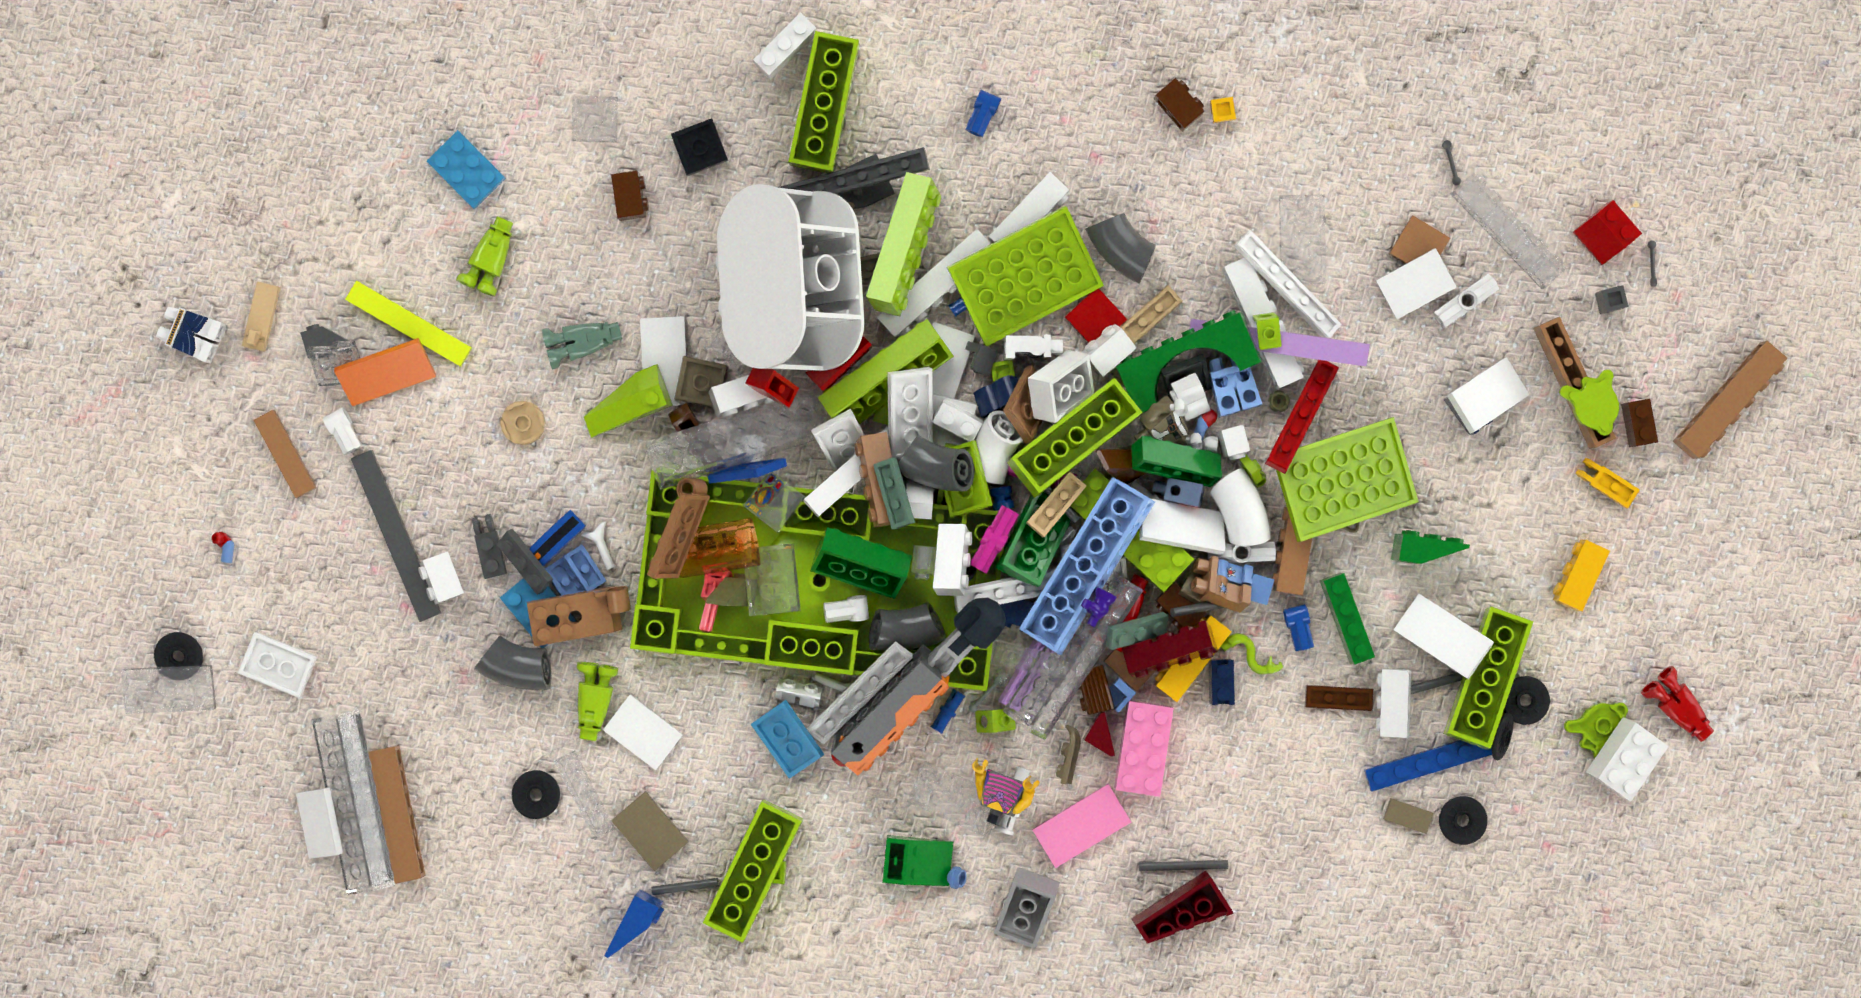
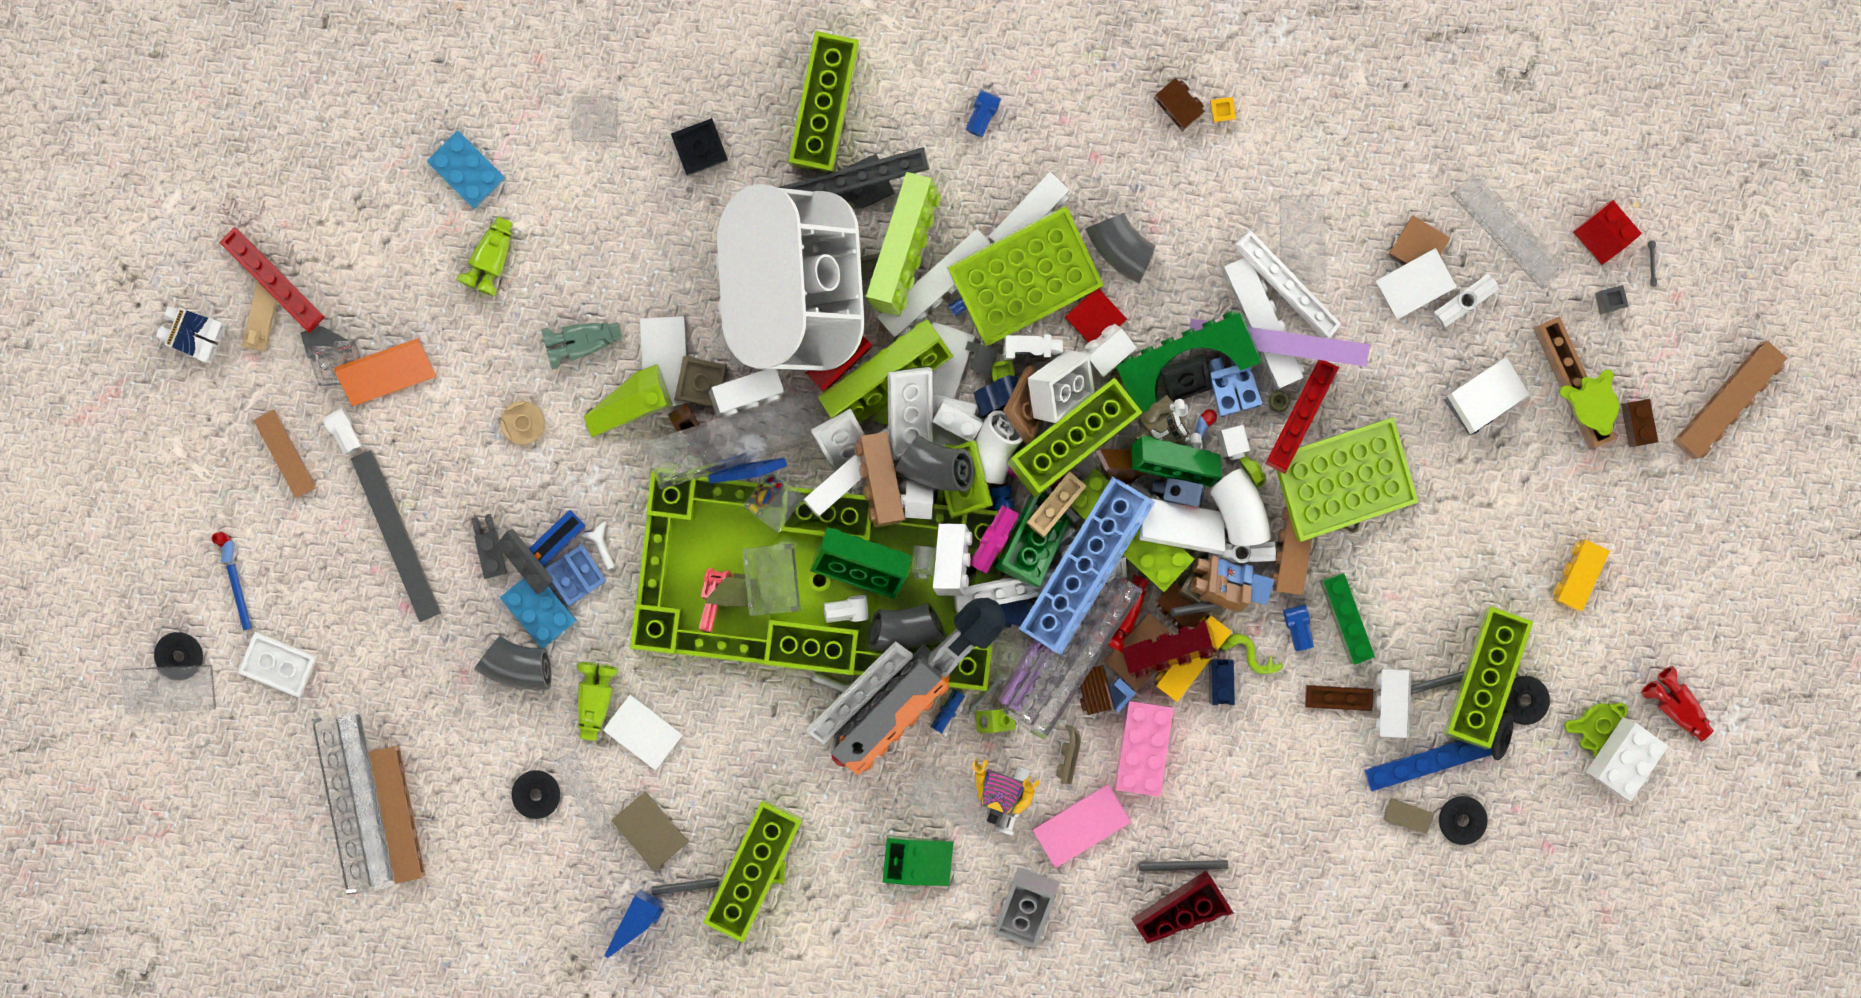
(239, 598): none -> blue bar
(272, 279): none -> red tile
(319, 823): white tile -> none
(408, 323): neon yellow tile -> none
(440, 577): white brick -> none
(598, 609): medium nougat hinge -> none
(629, 195): reddish brown brick -> none
(680, 529): medium nougat hinge -> none
(722, 548): clear orange slope -> none
(772, 385): red slope -> none
(785, 46): white brick -> none
(787, 739): dark azure plate -> none
(789, 689): white hinge -> none
(894, 493): sand green plate -> none
(956, 877): medium blue plate -> none
(1099, 606): dark purple piece -> none
(1099, 735): dark red slope -> none
(1136, 630): sand green plate -> none
(1151, 314): tan tile -> none
(1193, 395): white brick -> none
(1210, 443): white hinge -> none
(1268, 330): lime bracket -> none
(1415, 549): green slope -> none
(1443, 636): white tile -> none
(1447, 145): dark grey hinge -> none
(1609, 484): yellow hinge -> none

